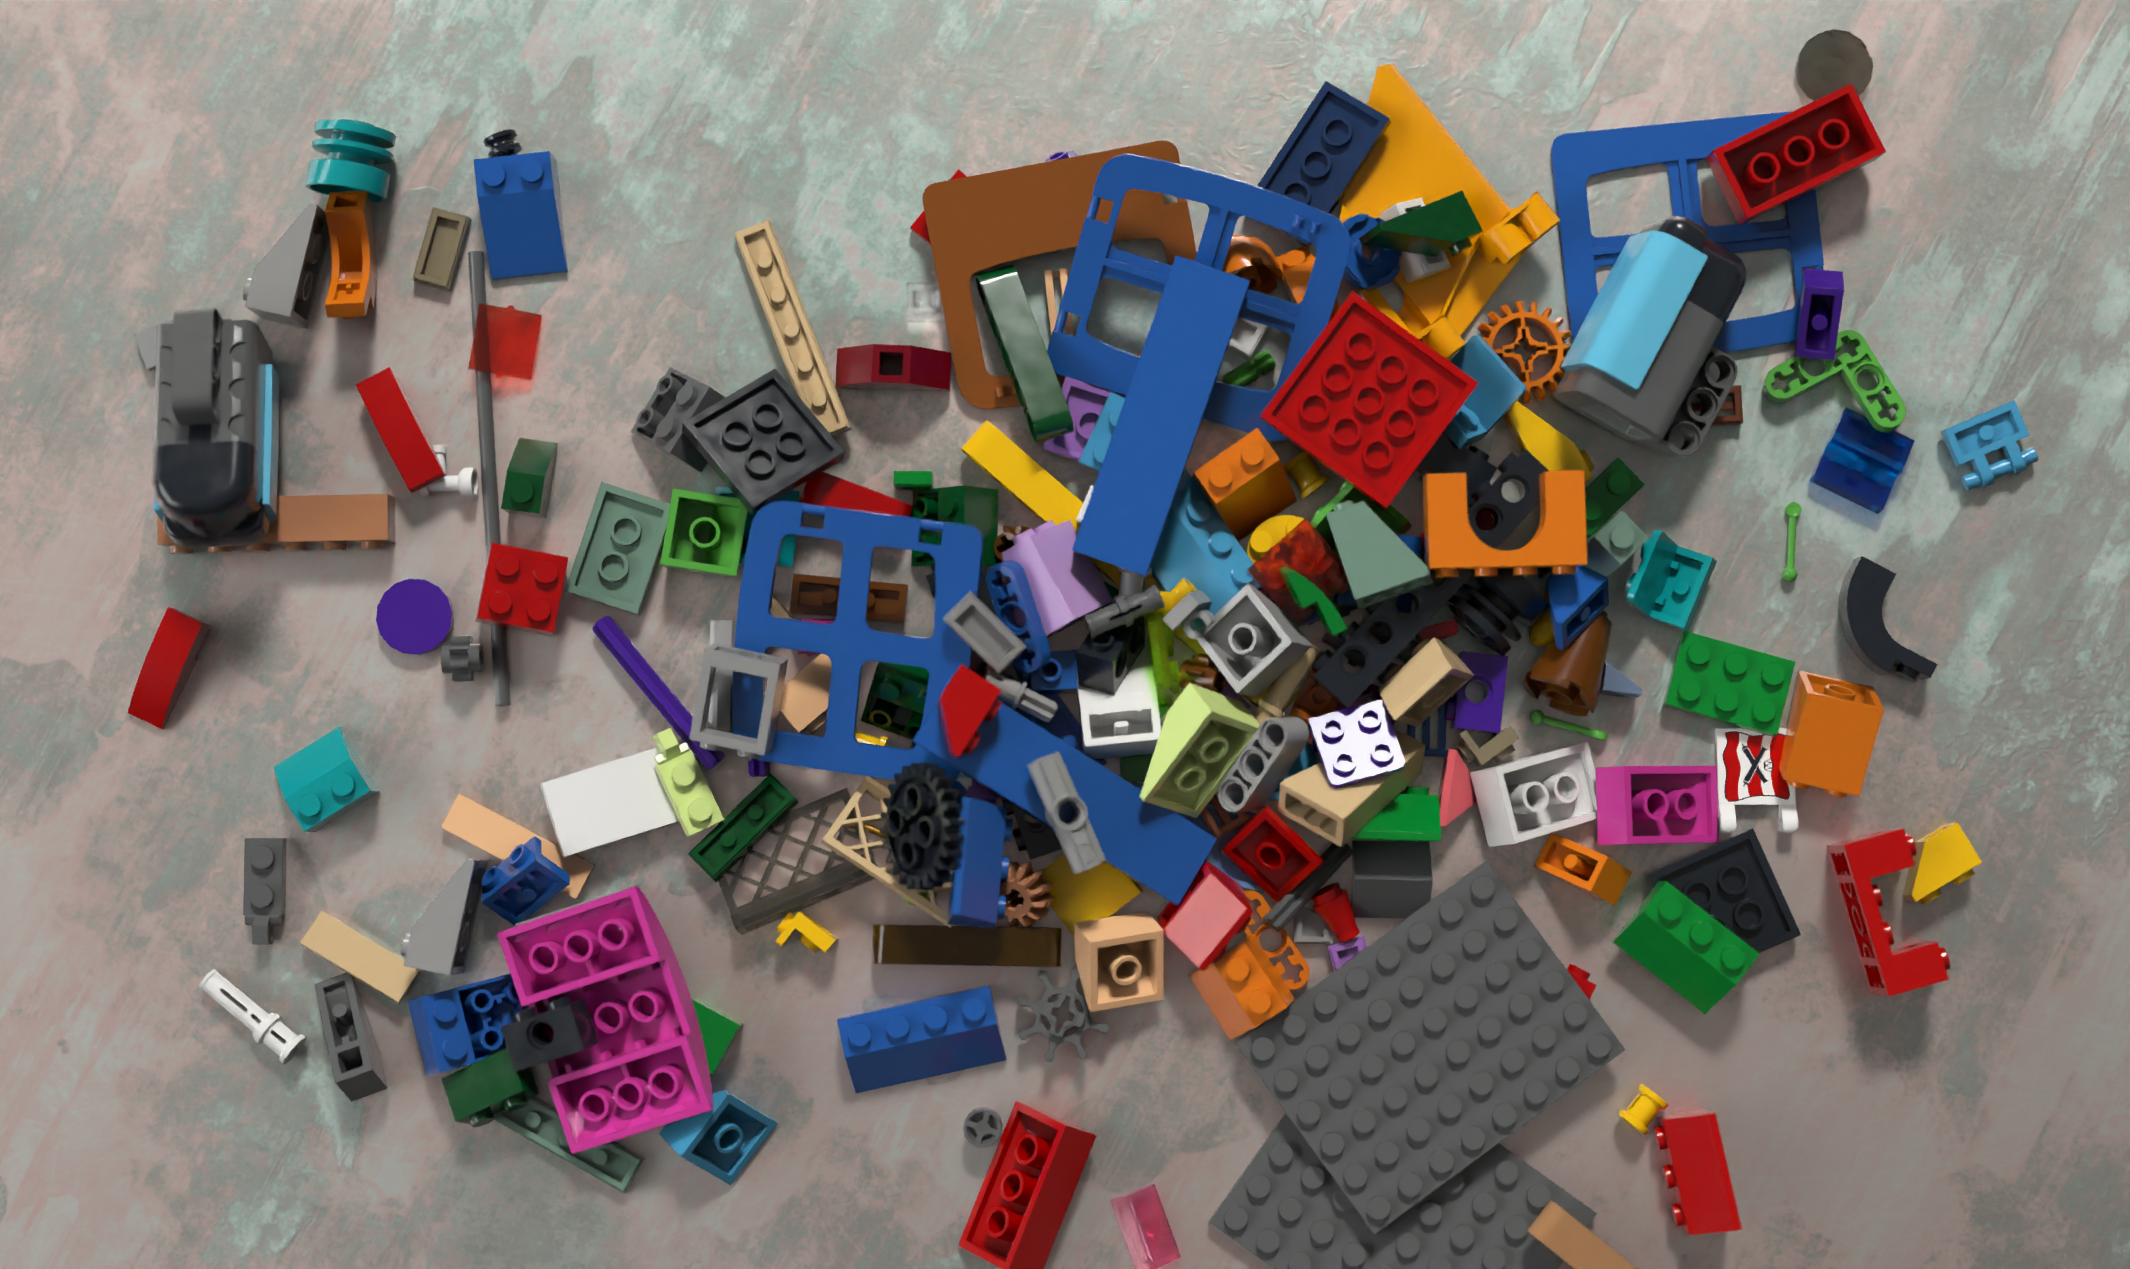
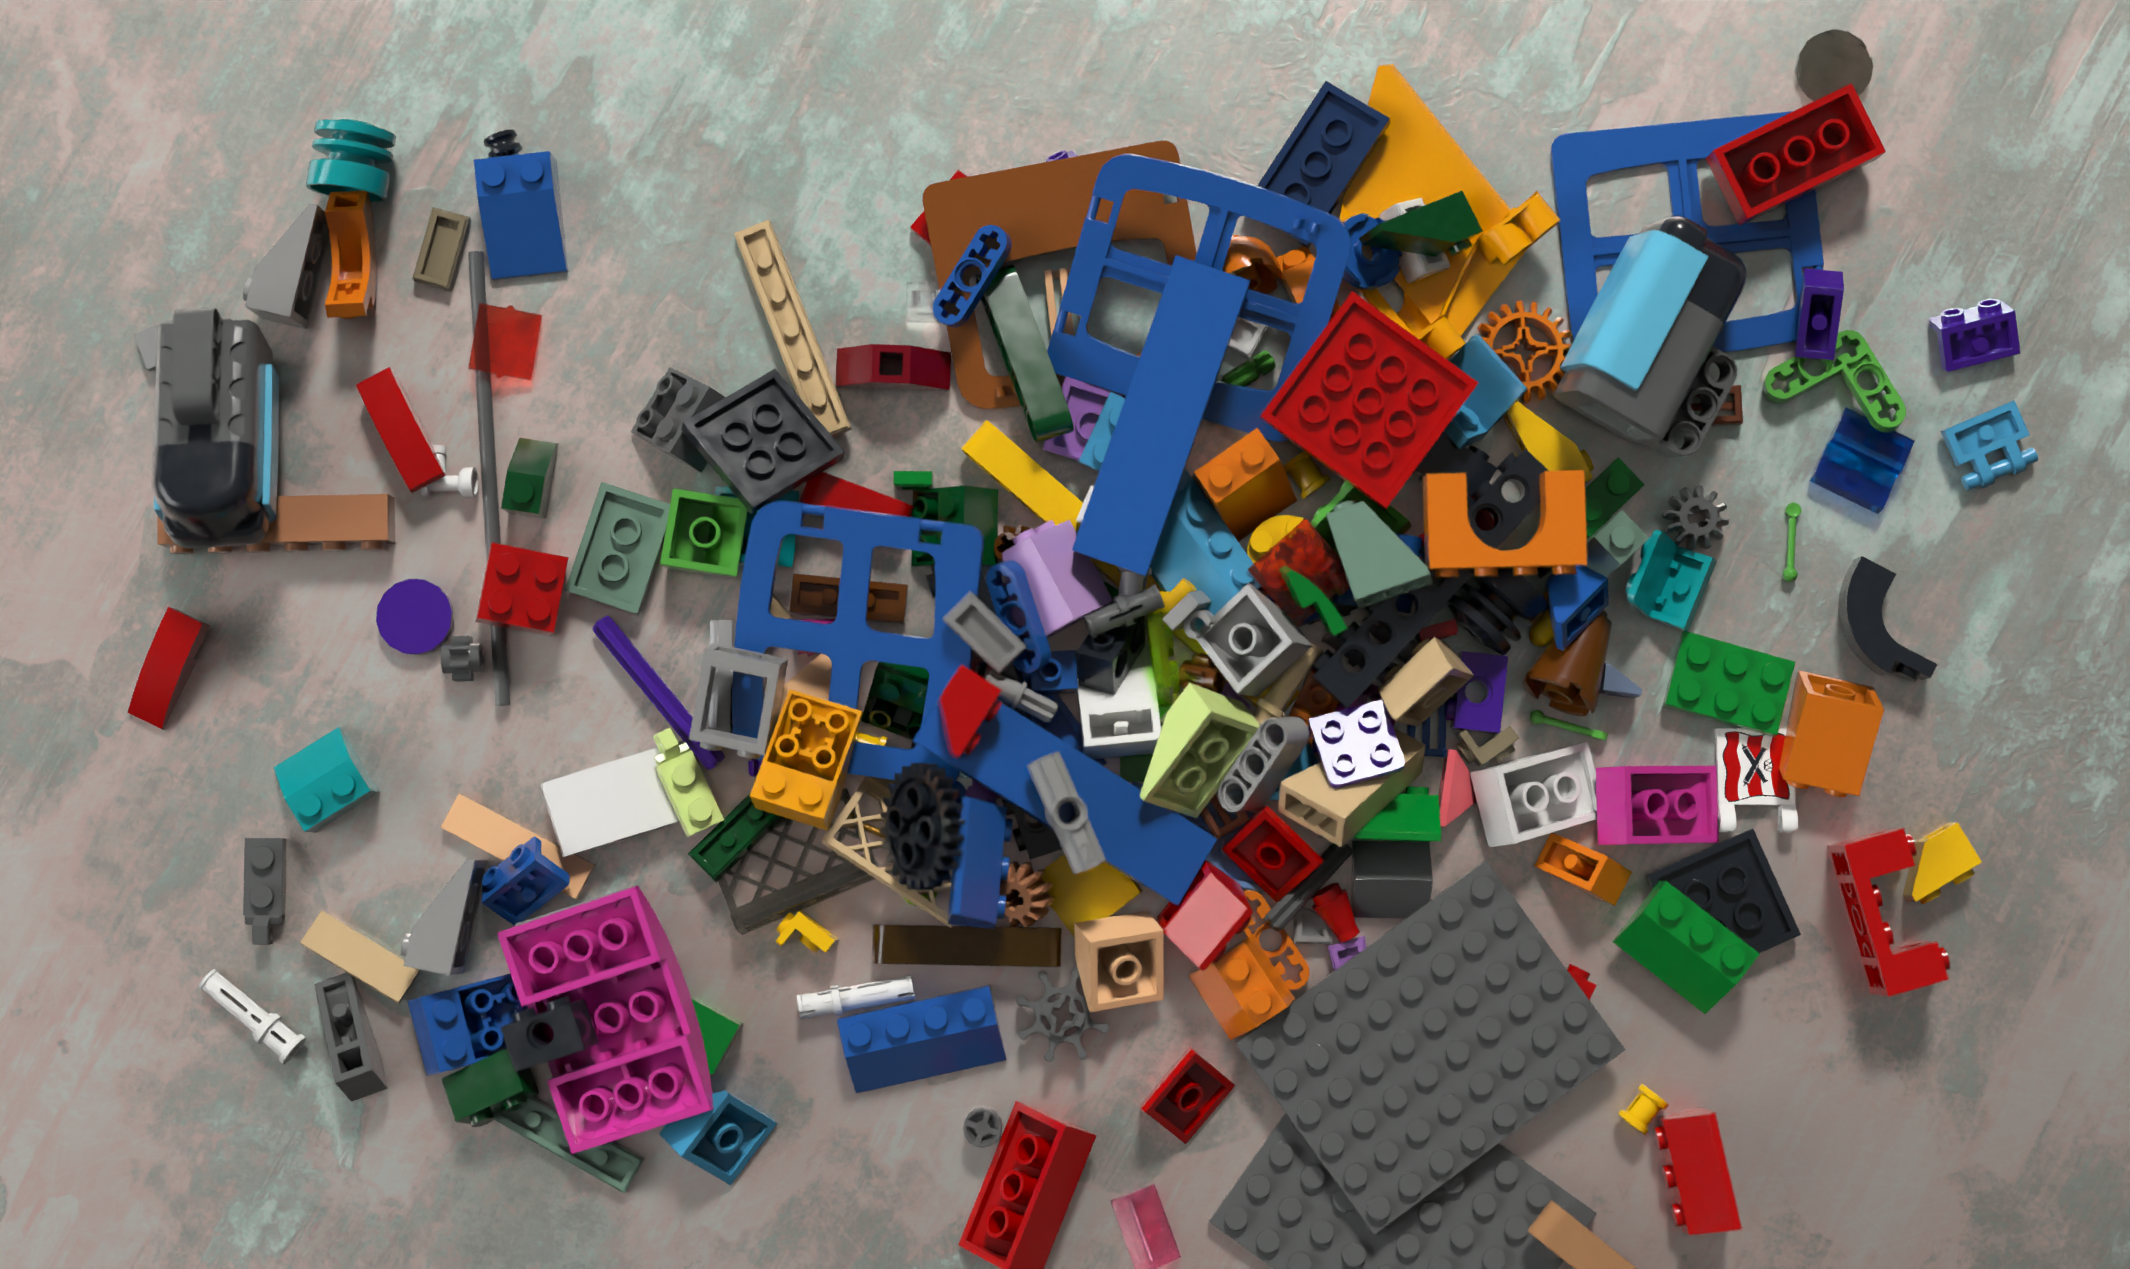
(807, 760): none -> light orange slope
(855, 997): none -> white pin
(967, 260): none -> blue beam
(1187, 1095): none -> red slope
(1698, 505): none -> dark grey gear
(1976, 334): none -> dark purple bracket

